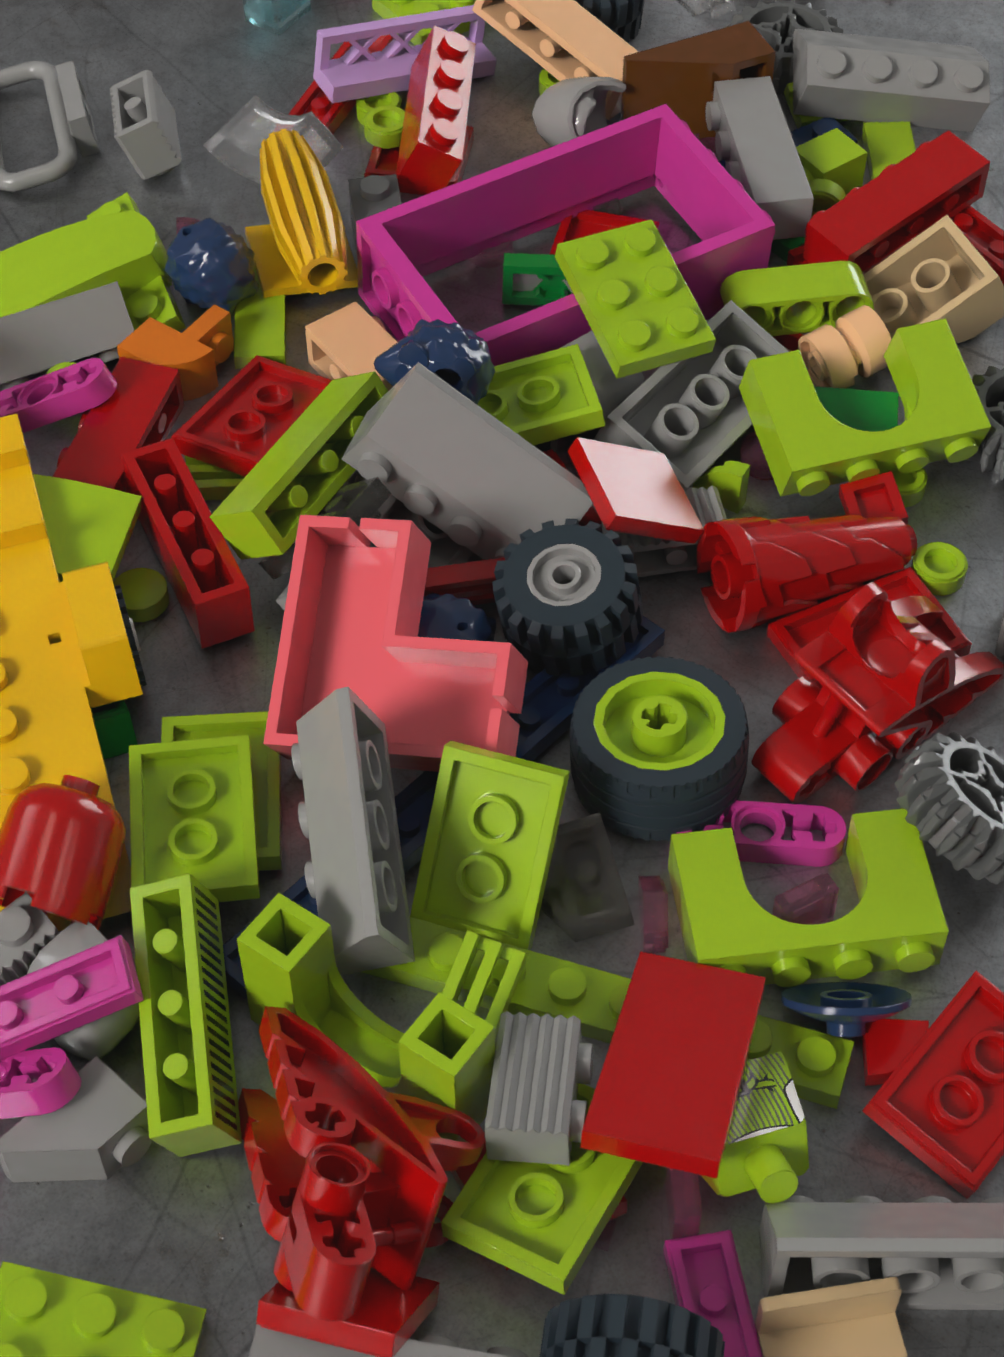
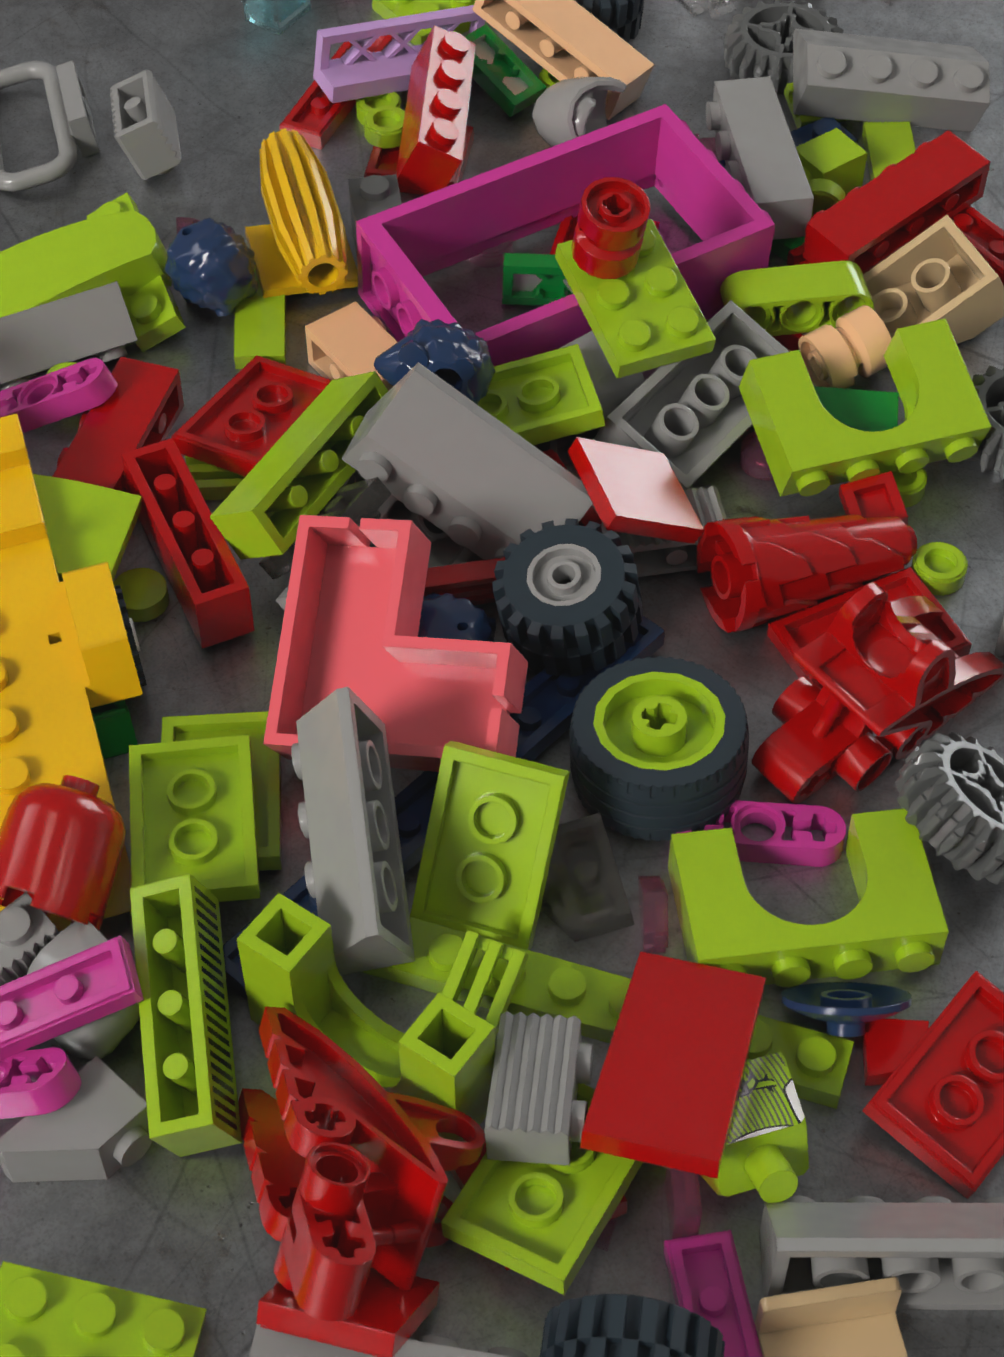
(192, 352): orange brick -> none
(241, 136): clear brick -> none
(503, 73): none -> green piece
(610, 227): none -> red wheel
(686, 71): reddish brown slope -> none
(730, 481): lime tile -> none
(809, 902): clear pink tile -> none

